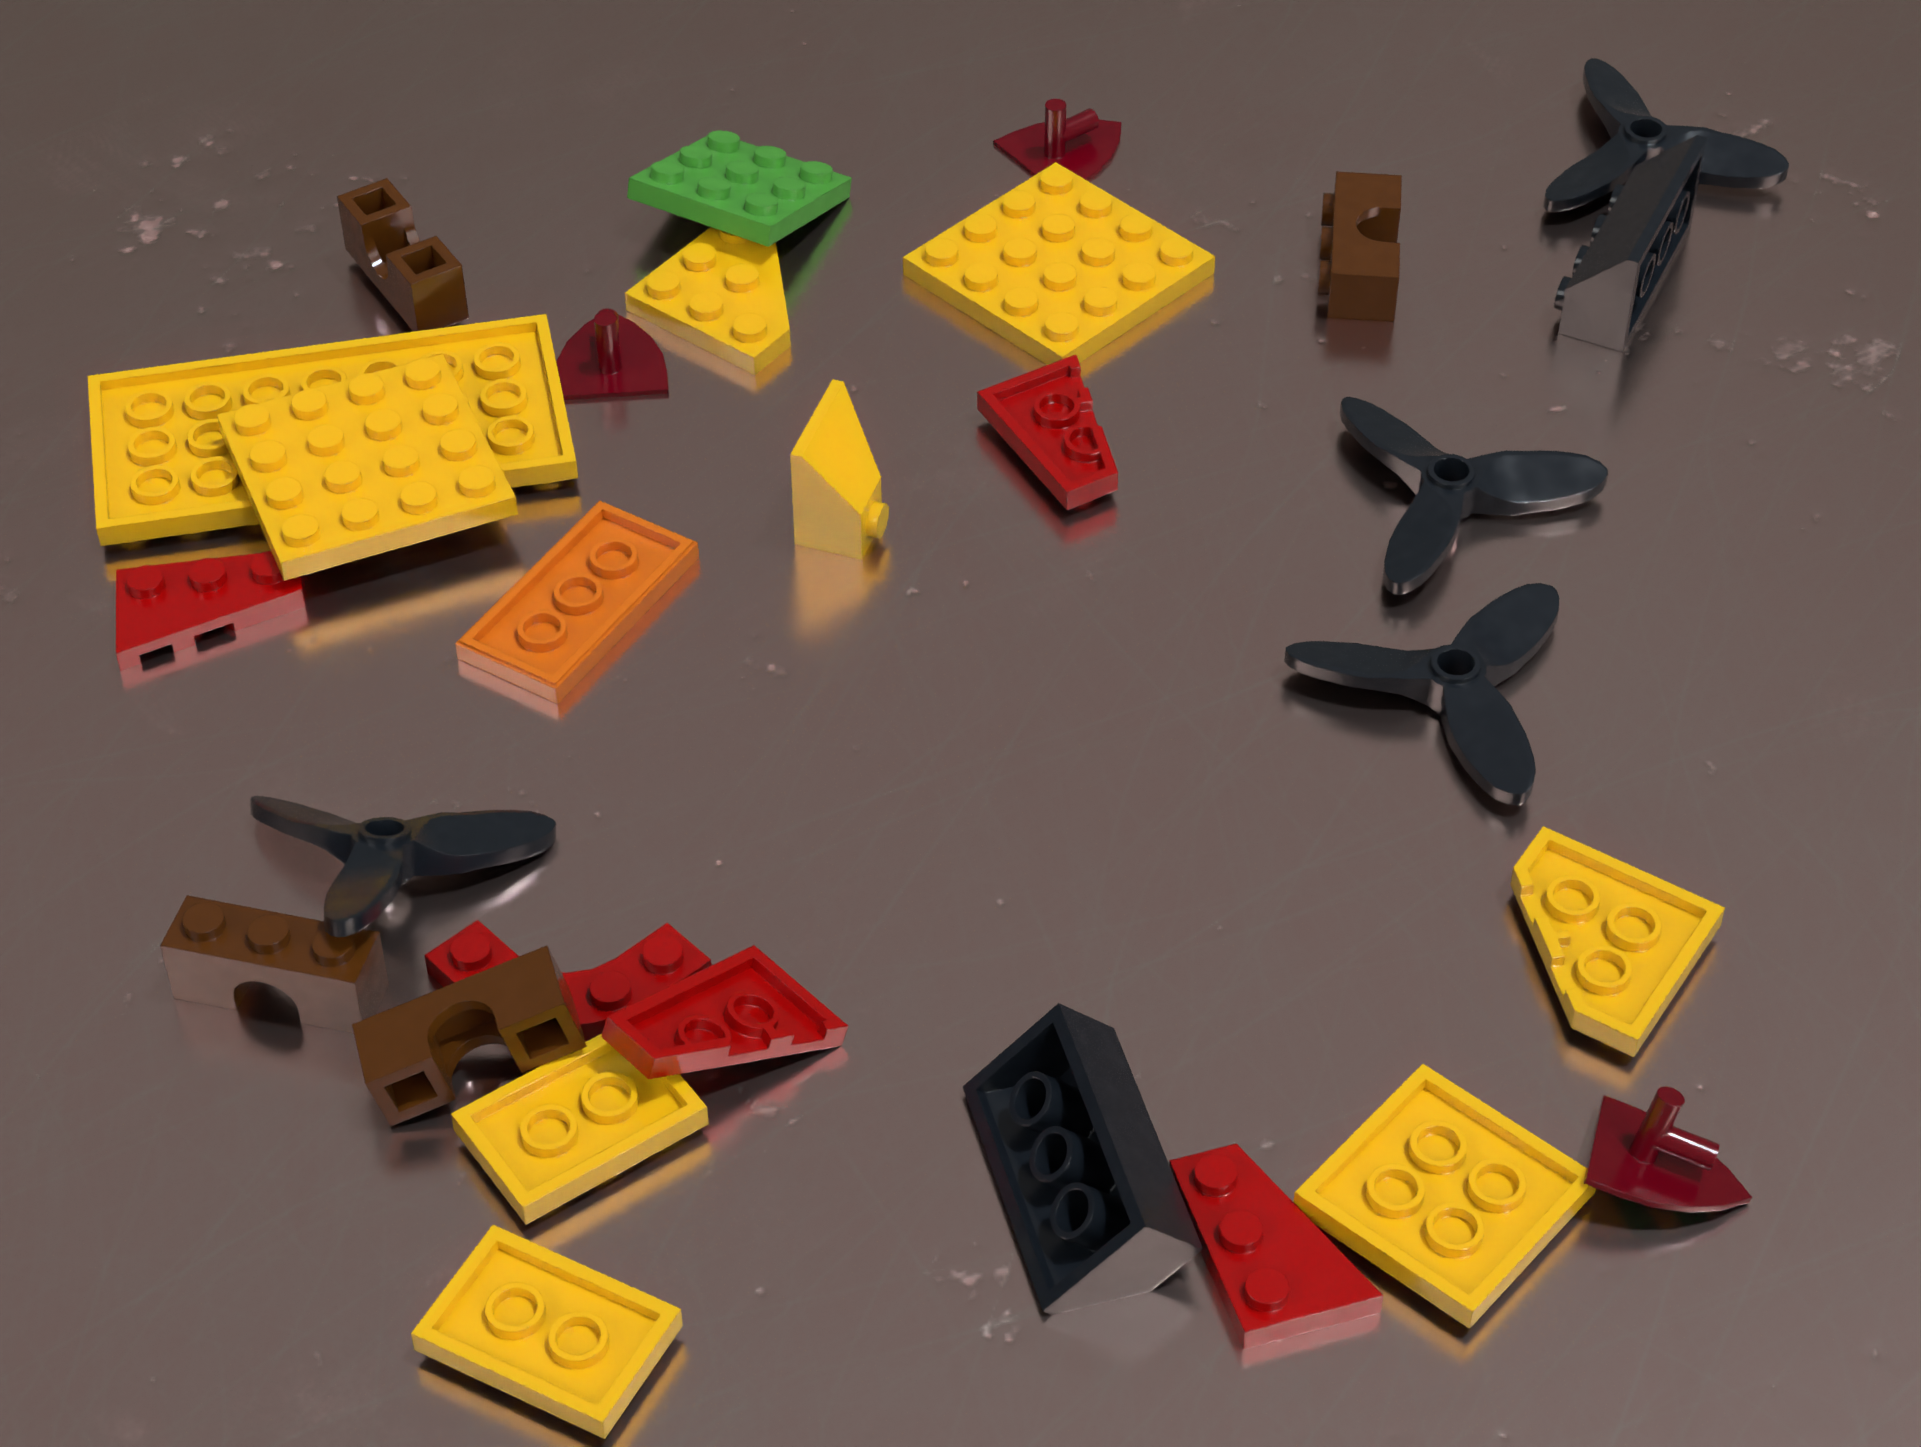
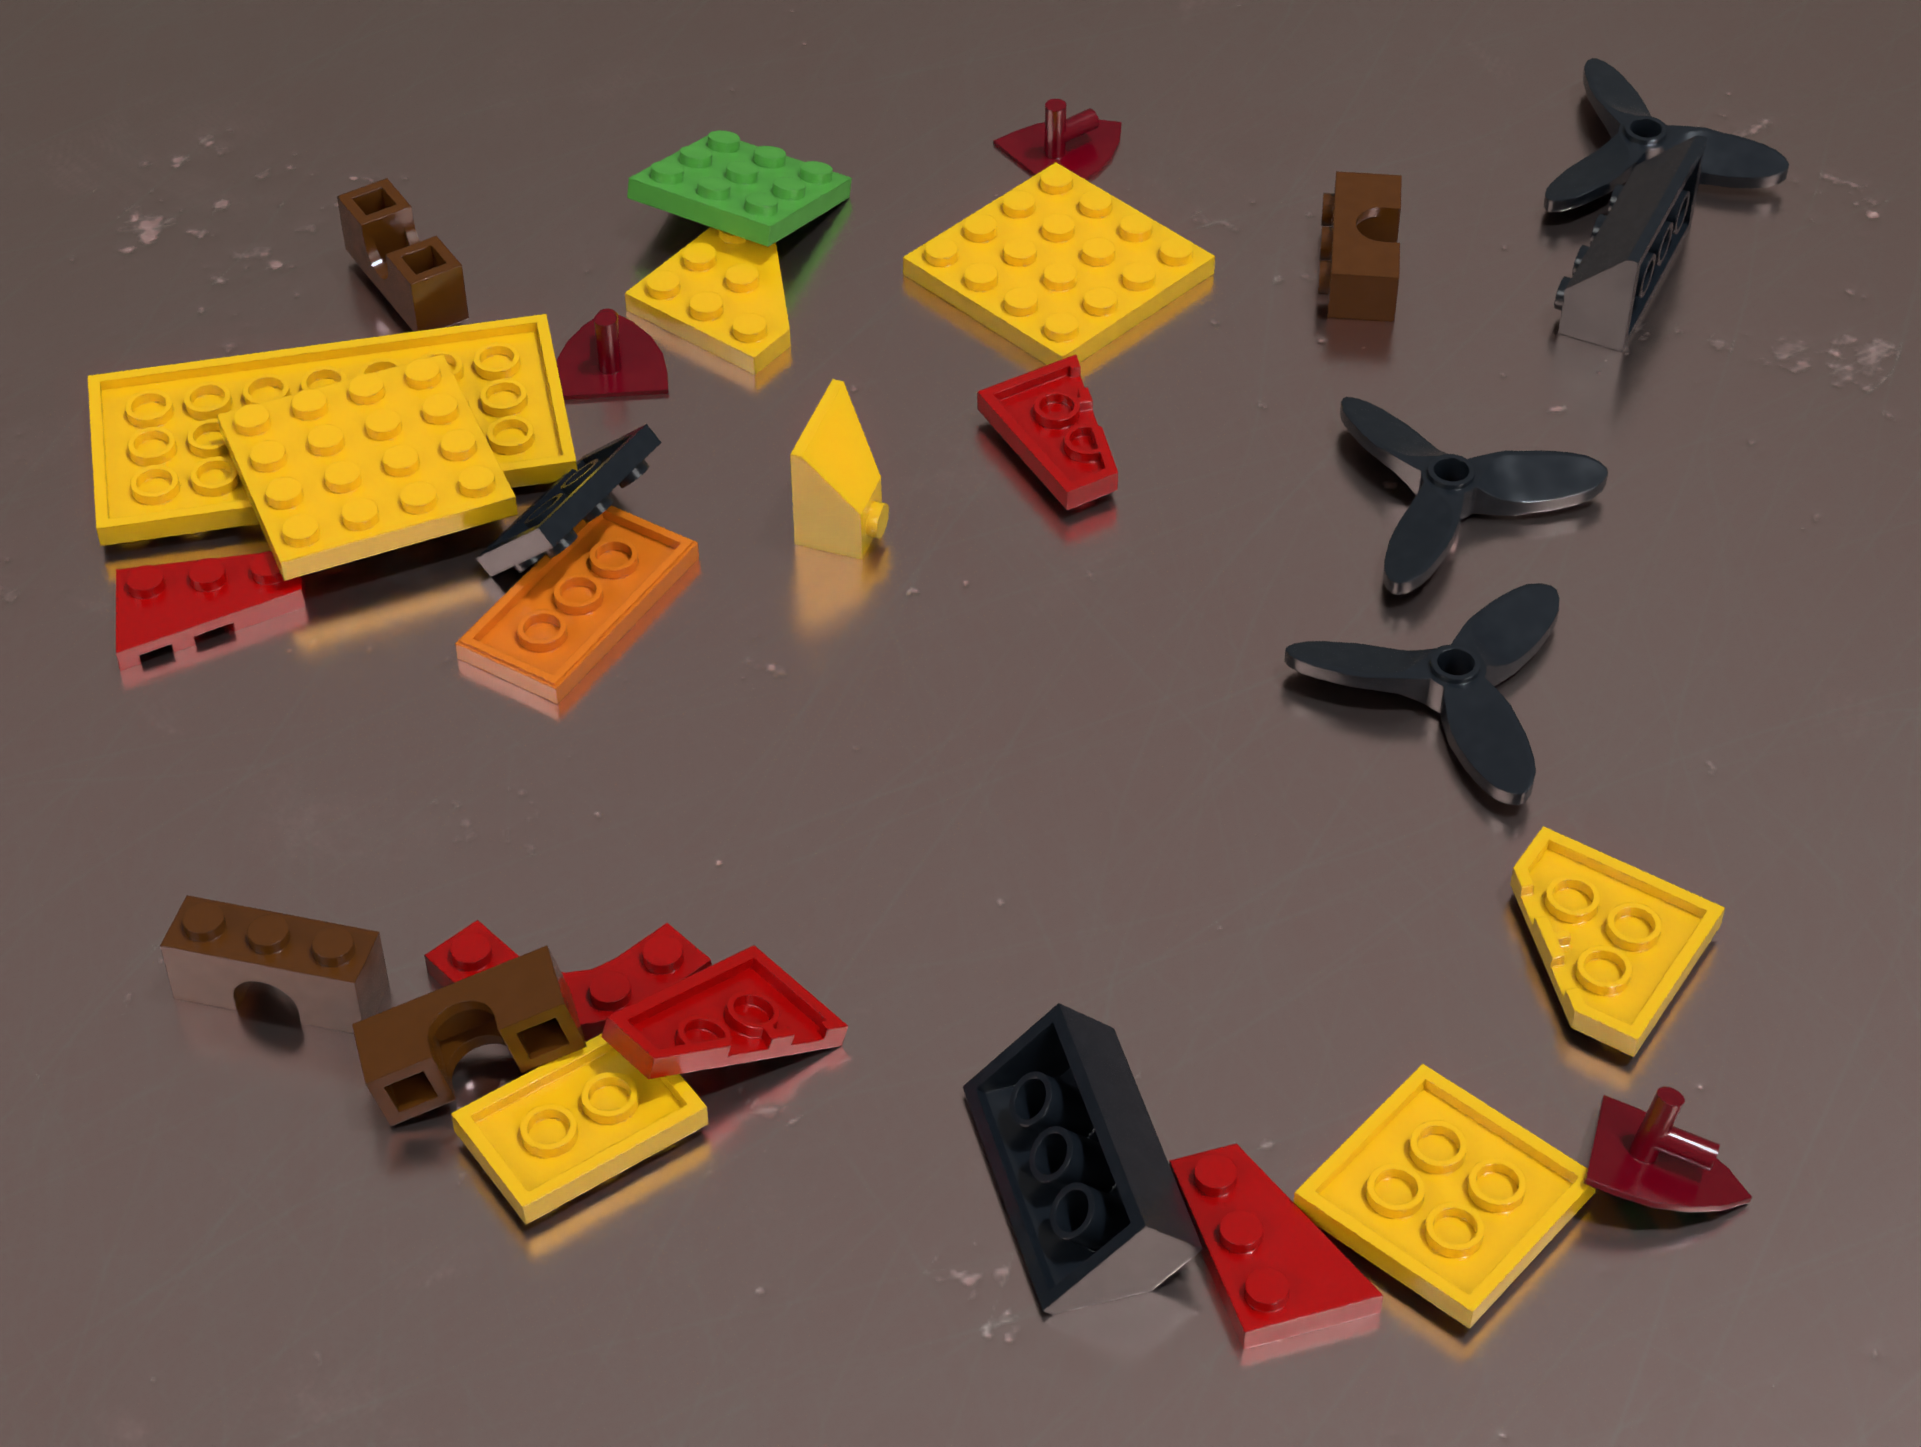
(391, 851): black piece -> none
(548, 1330): yellow plate -> none
(576, 496): none -> black plate

